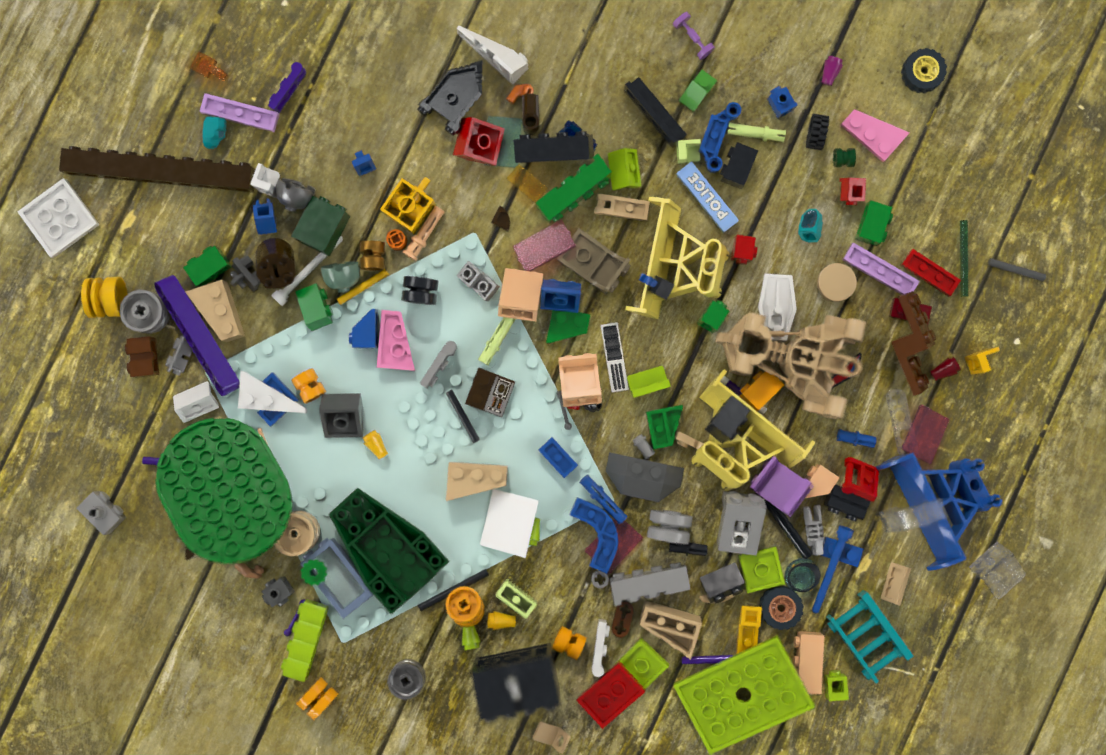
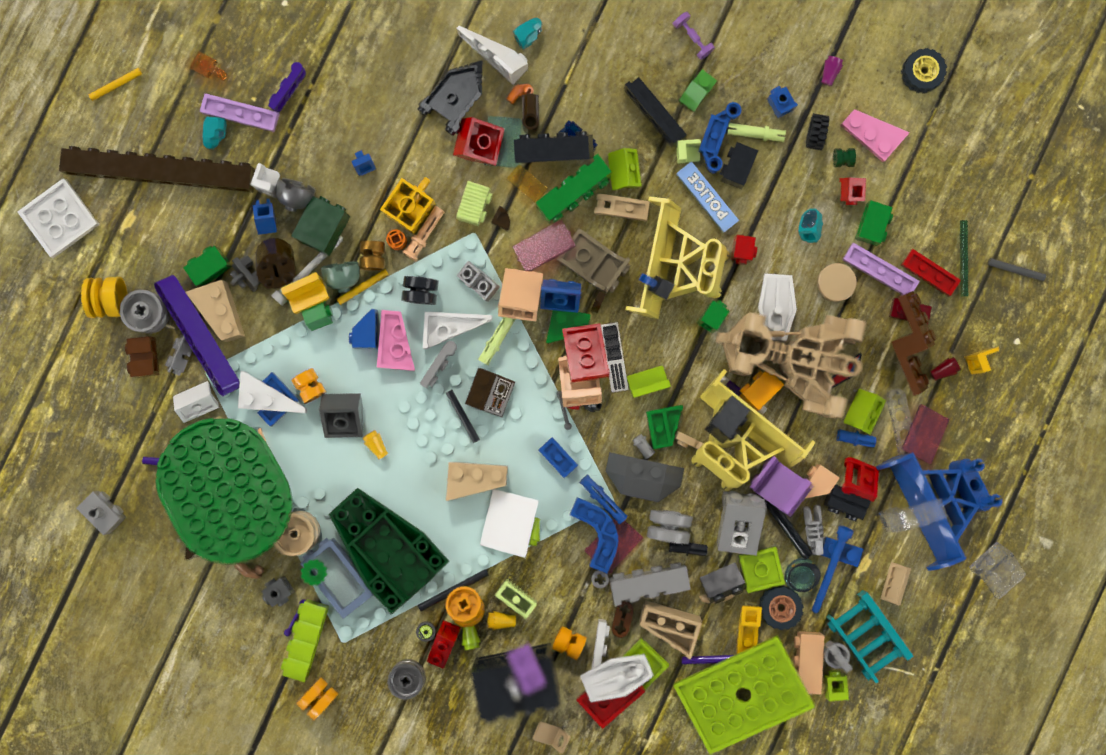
(115, 84): none -> yellow bar
(305, 293): none -> yellow panel
(426, 631): none -> tile
(443, 644): none -> red bracket
(444, 326): none -> white wing
(473, 203): none -> yellowish green brick
(526, 668): none -> medium lavender panel
(528, 32): none -> teal rock
(585, 353): none -> plate
(598, 302): none -> dark brown tile
(616, 677): none -> white piece
(837, 656): none -> light grey piece
(864, 411): none -> lime panel

